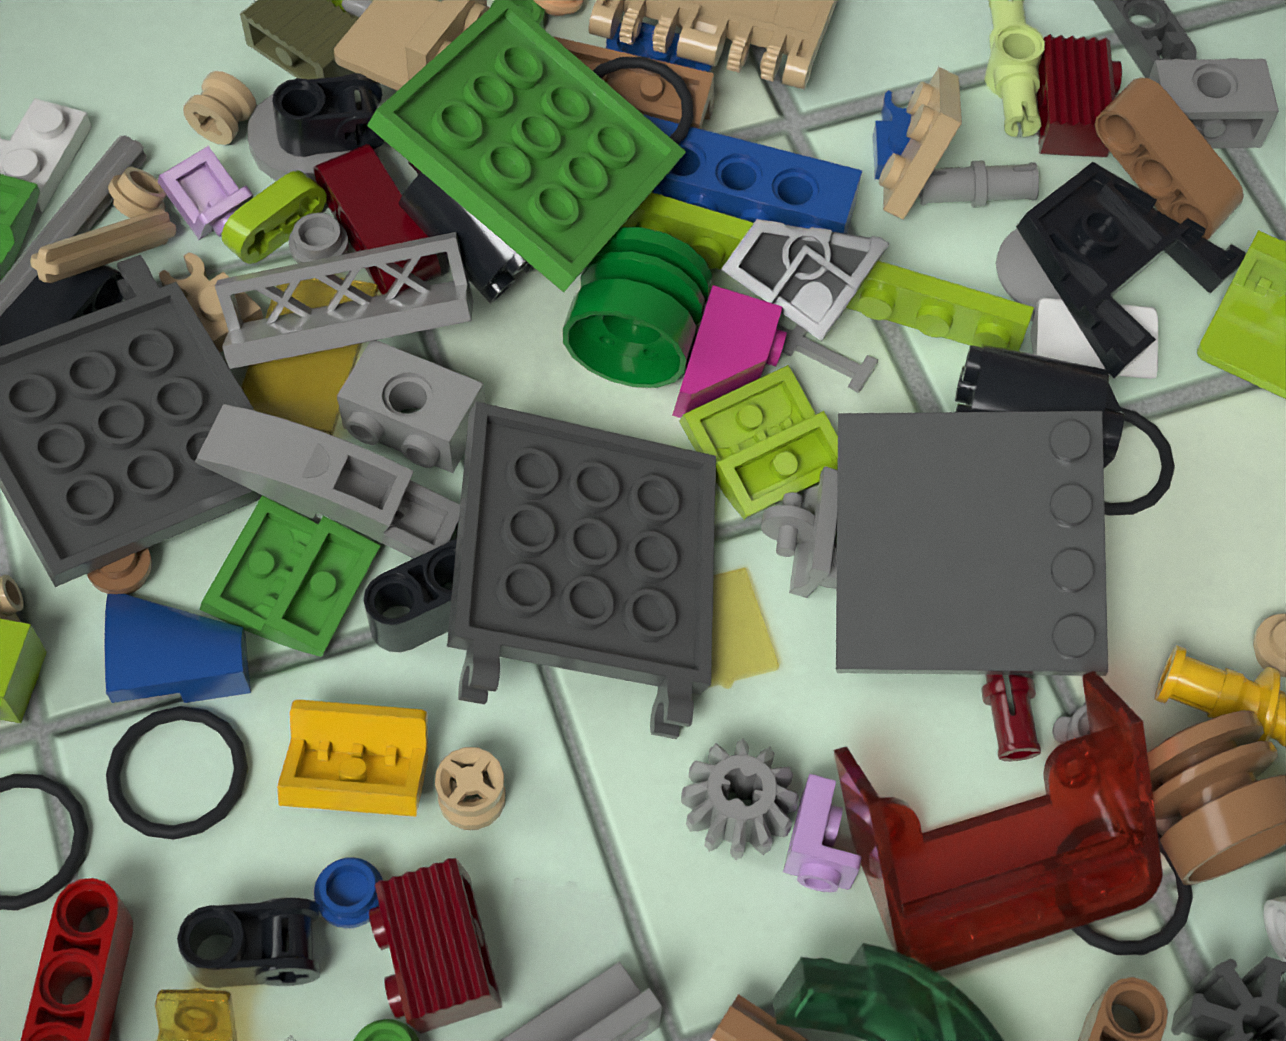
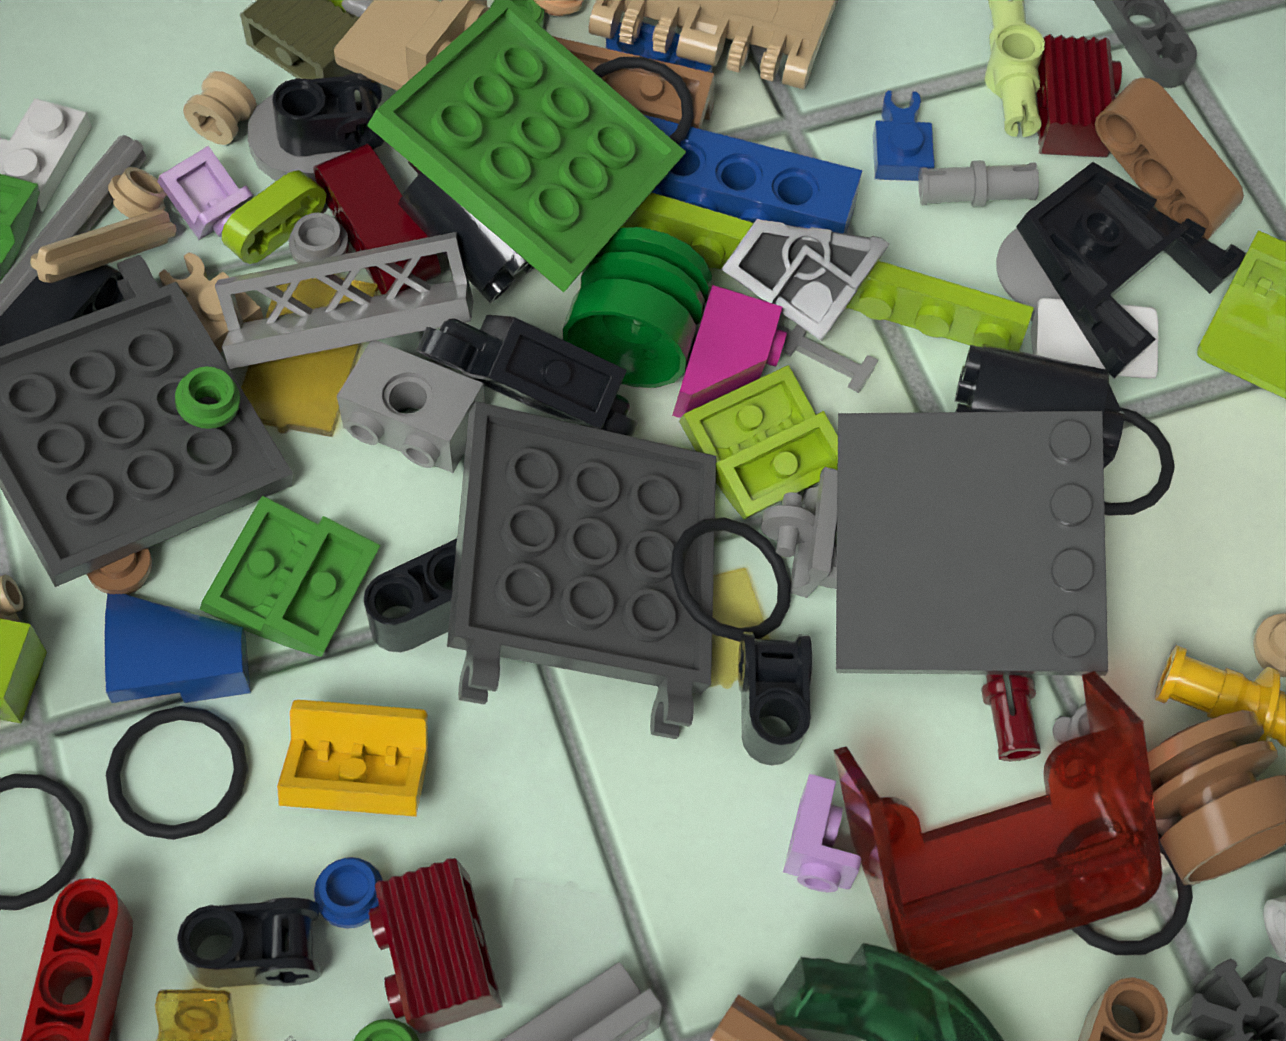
(207, 383): none -> bright green plate
(328, 477): light grey slope -> none
(466, 774): tan wheel -> none
(534, 370): none -> black piece
(731, 819): light grey gear -> none
(767, 550): none -> black piece
(775, 683): none -> black piece
(934, 122): tan plate -> none
(1223, 98): light grey brick -> none

